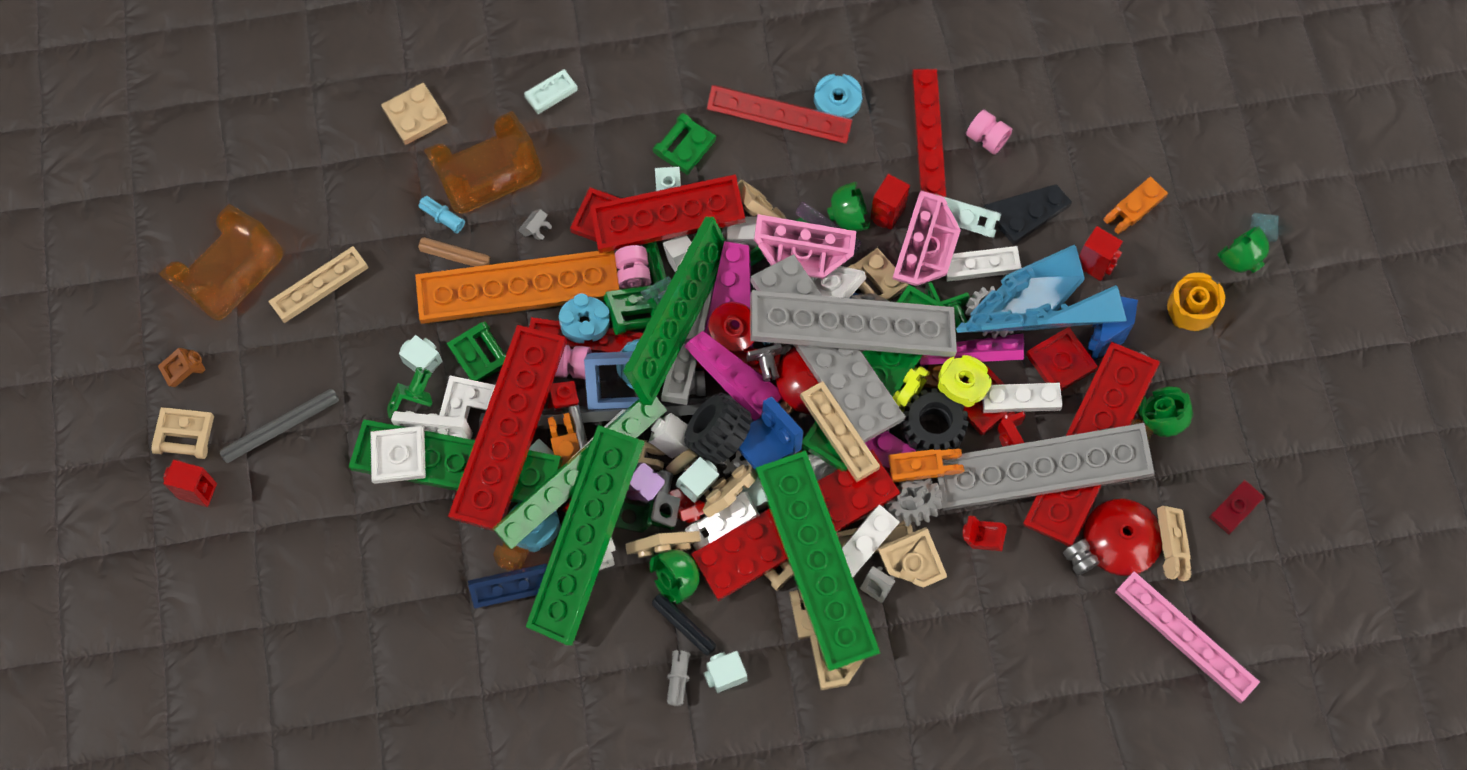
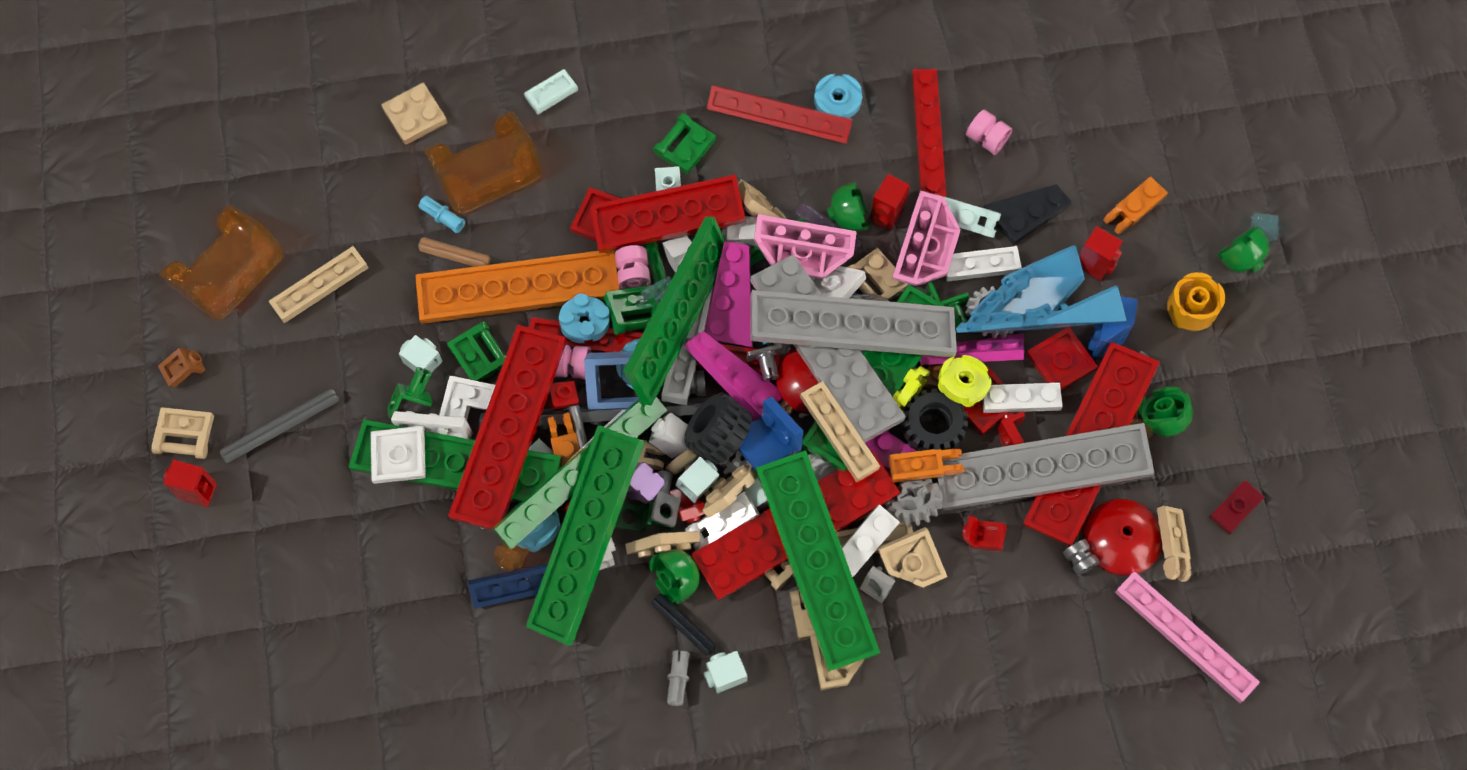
(533, 223): light grey tile -> none
(724, 332): red dish -> none

